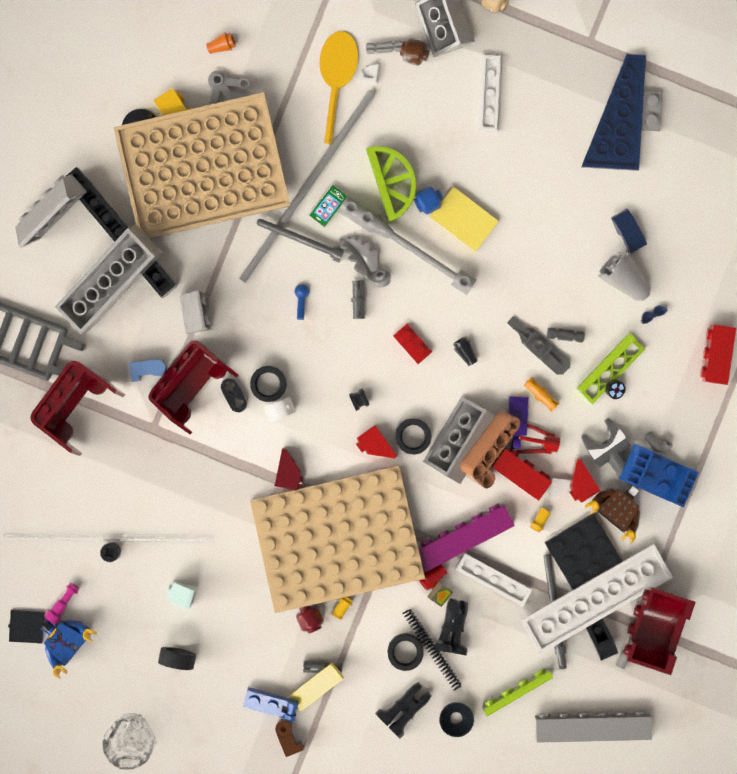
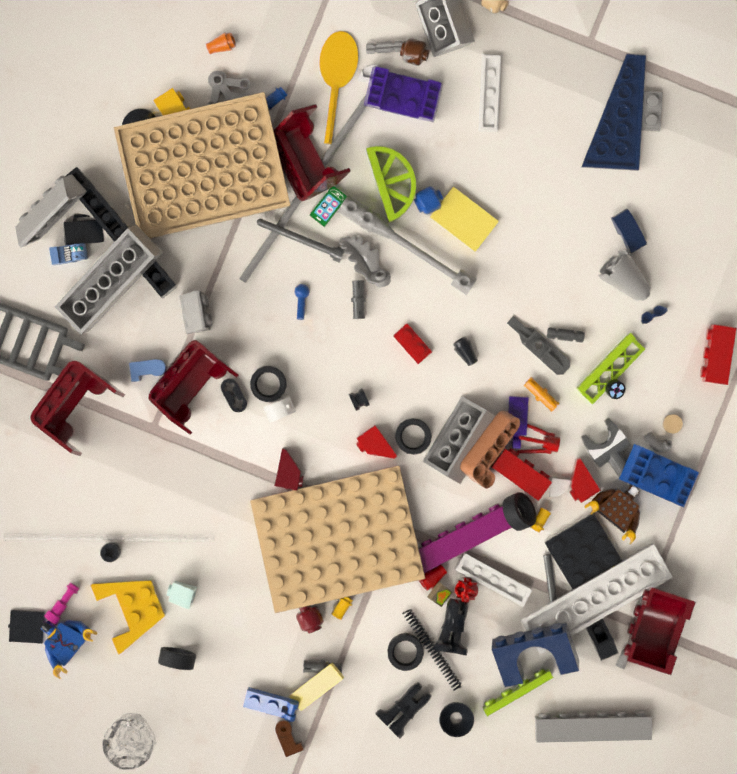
(68, 254): none -> medium blue leg
(82, 231): none -> black piece
(138, 604): none -> yellow wing
(274, 98): none -> blue pin
(300, 157): none -> dark red windscreen
(403, 94): none -> dark purple plate
(466, 590): none -> red gear
(512, 515): none -> black tyre
(552, 638): none -> dark blue arch
(672, 423): none -> tan tile

